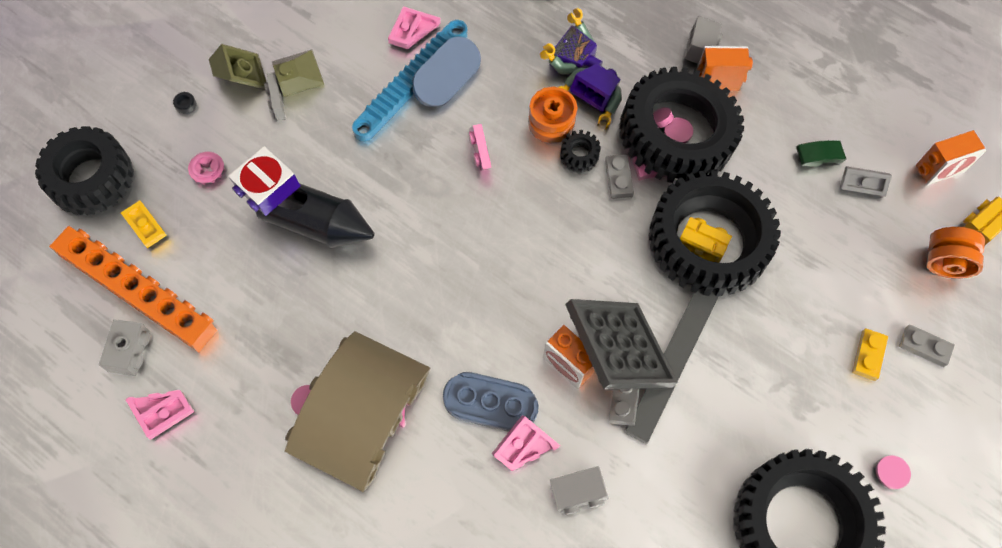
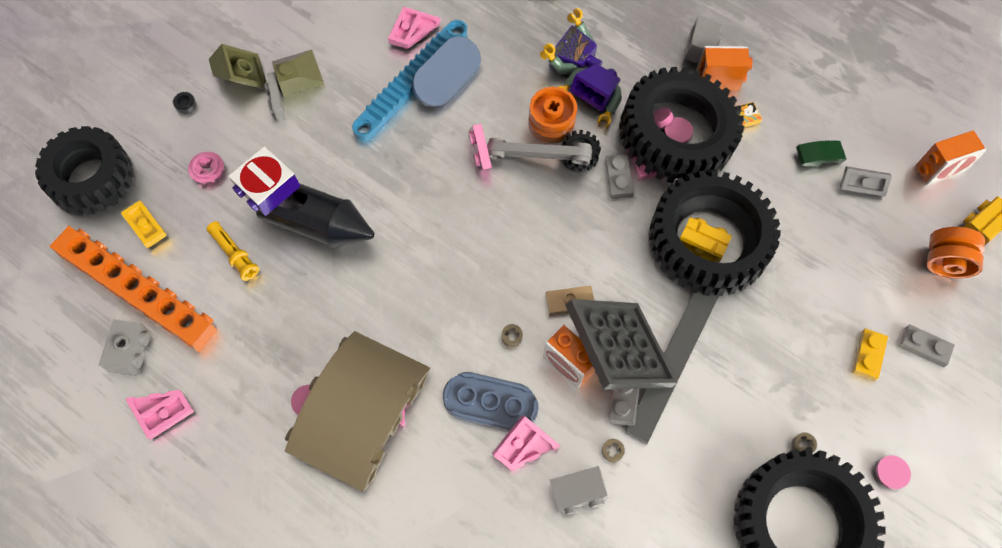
(237, 257): none -> yellow pin
(518, 332): none -> dark tan bush
(558, 298): none -> tan plate
(579, 153): none -> light grey piece
(617, 457): none -> dark tan bush
(750, 114): none -> tile
(807, 437): none -> dark tan bush

